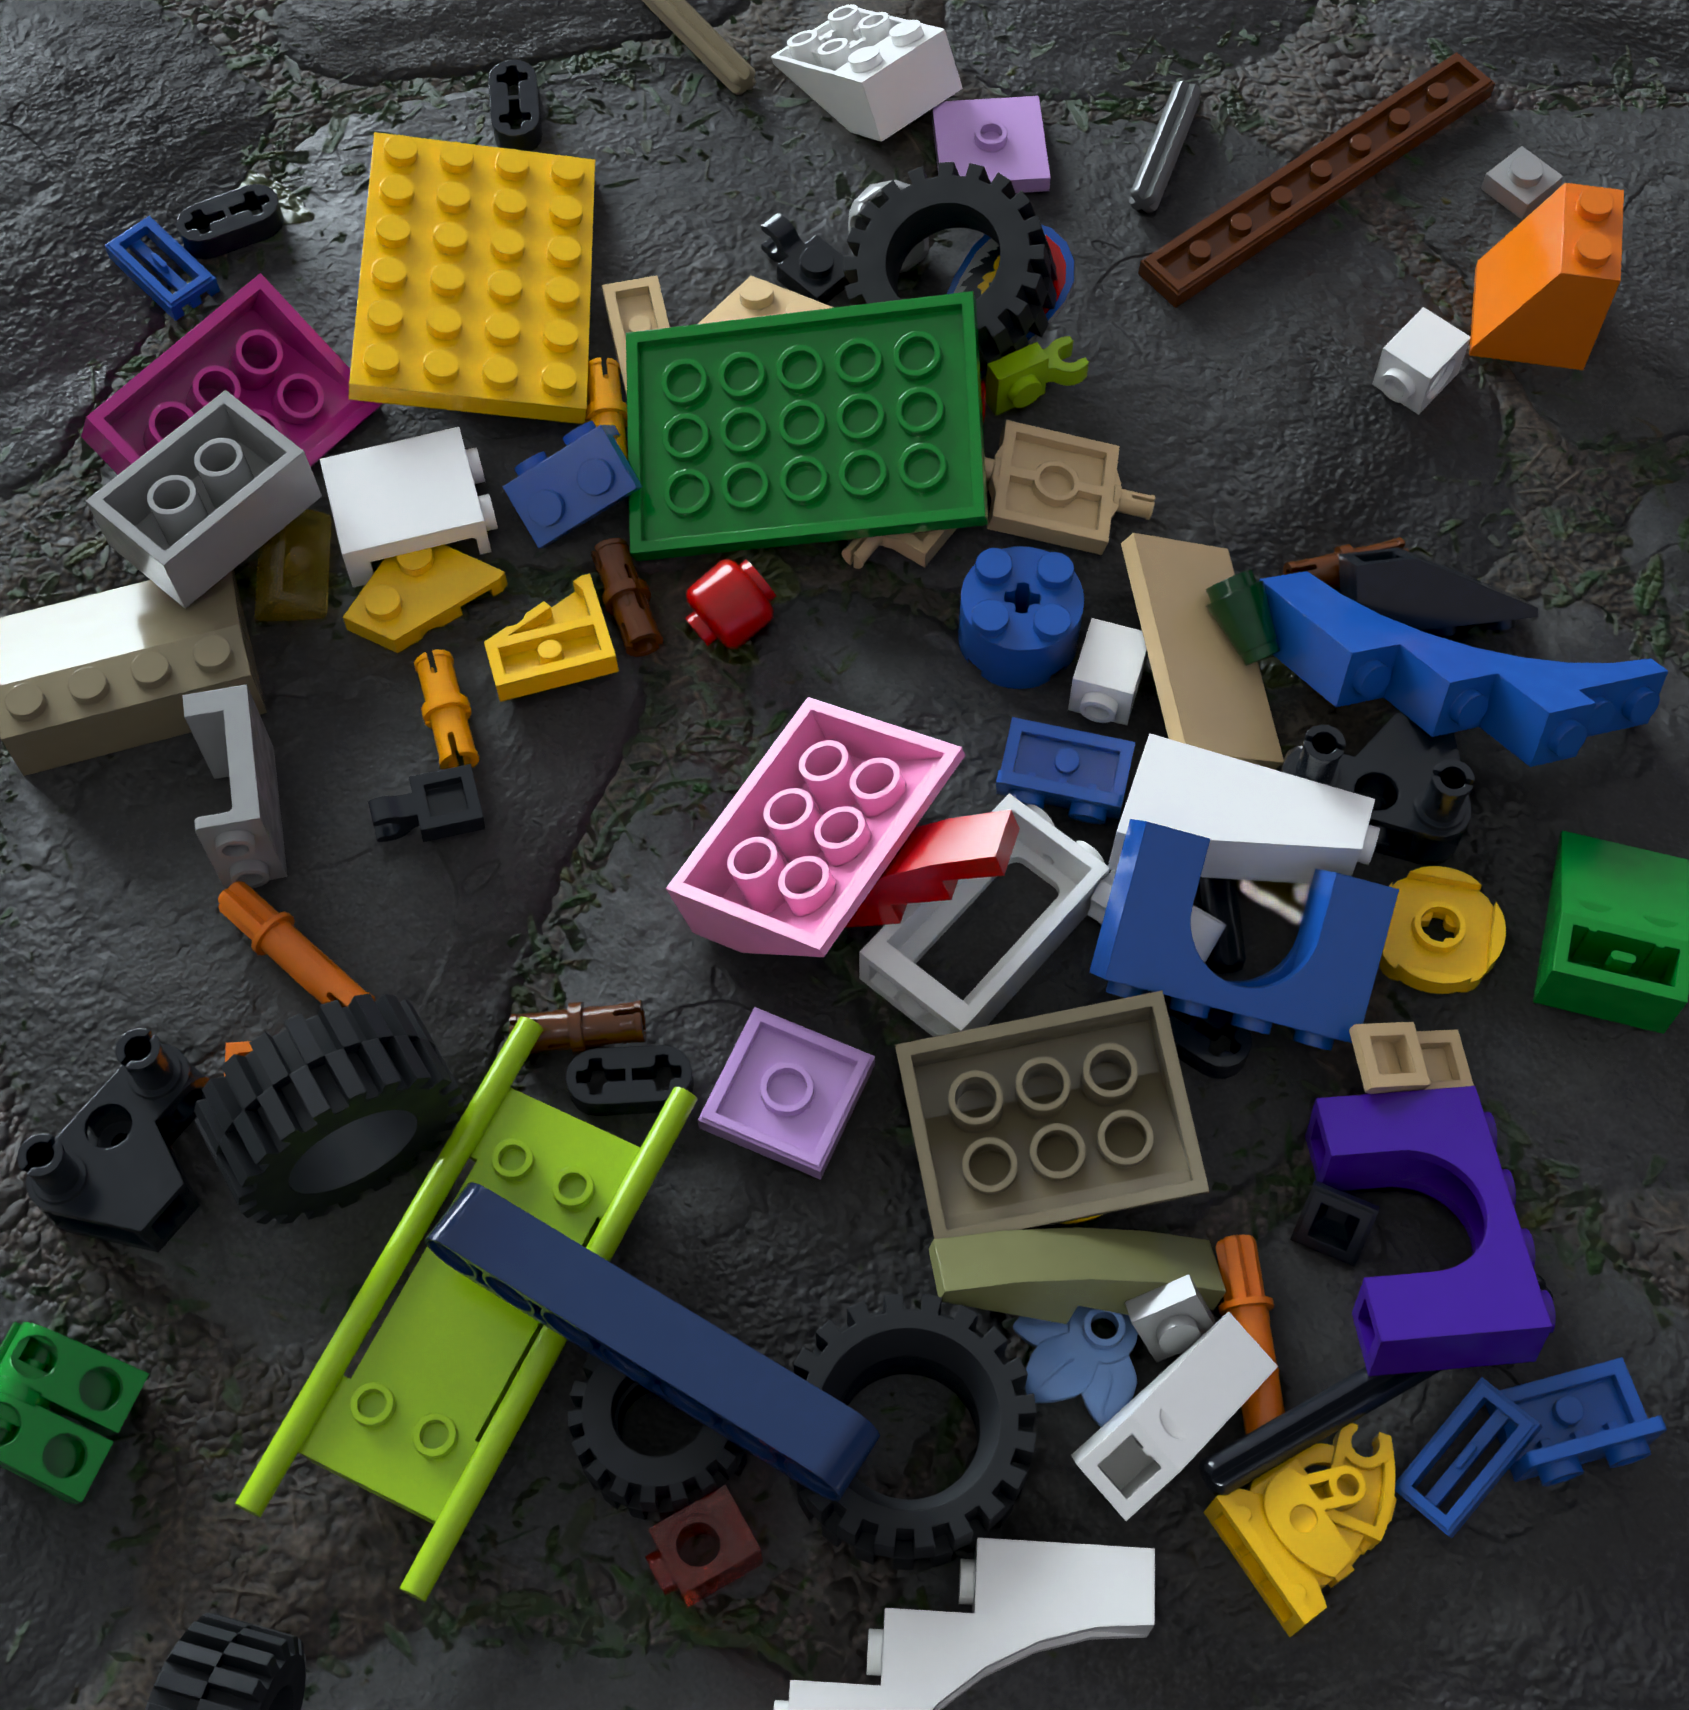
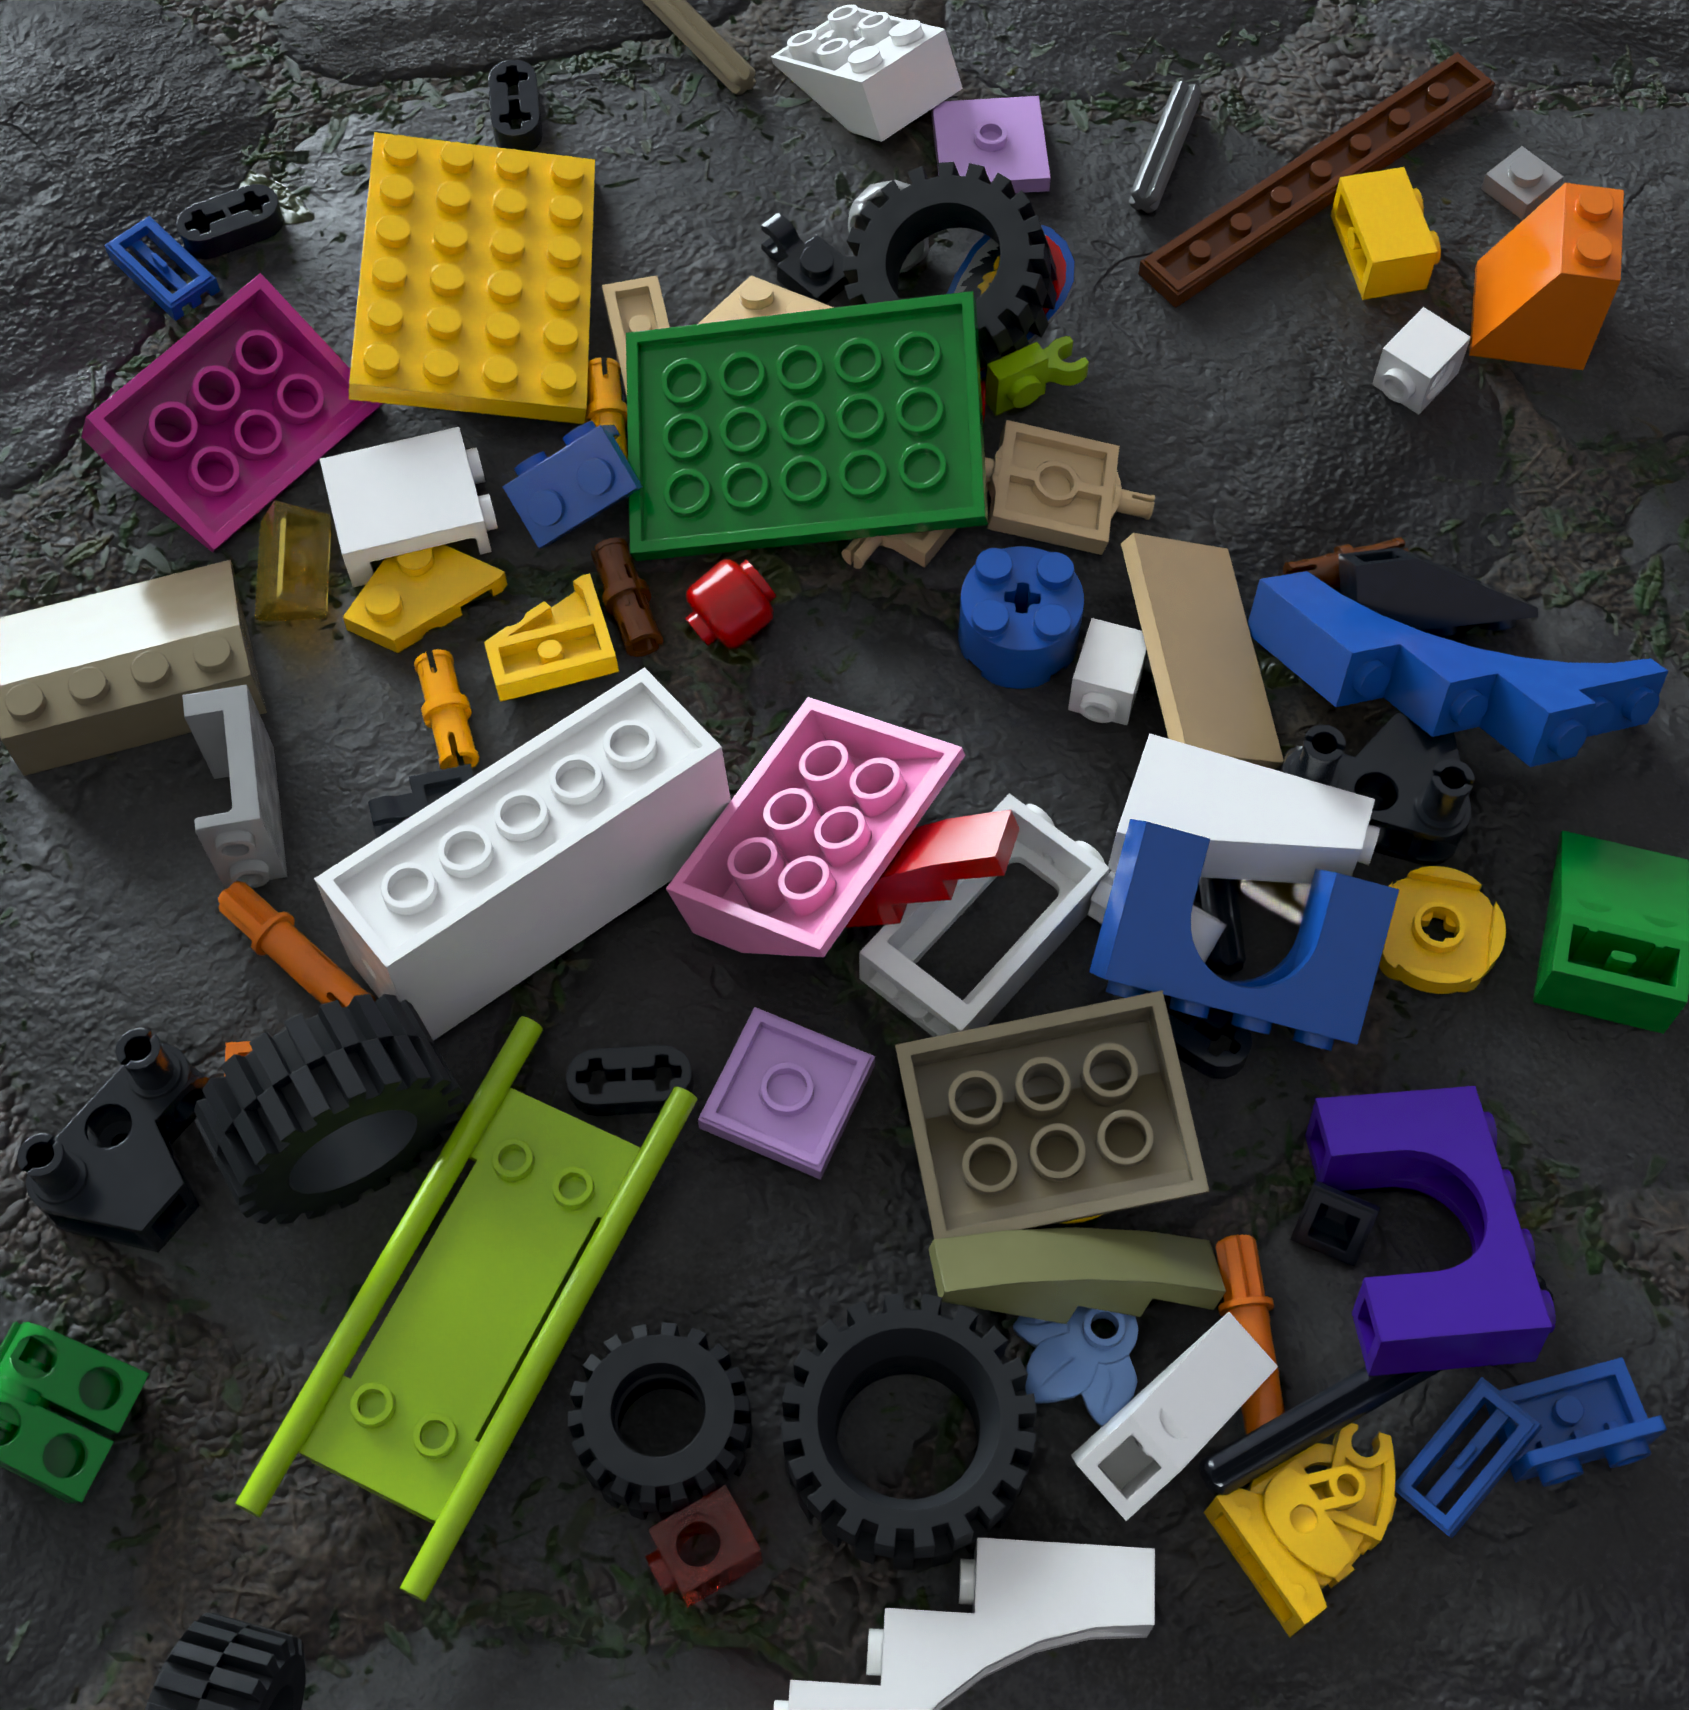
(205, 498): light grey brick -> none
(529, 854): none -> white brick
(587, 1026): reddish brown pin -> none
(654, 1341): dark blue beam -> none
(1065, 769): blue bracket -> none
(1170, 1317): light grey plate -> none
(1244, 615): dark green cone -> none
(1384, 233): none -> yellow brick
(1403, 1059): tan slope -> none

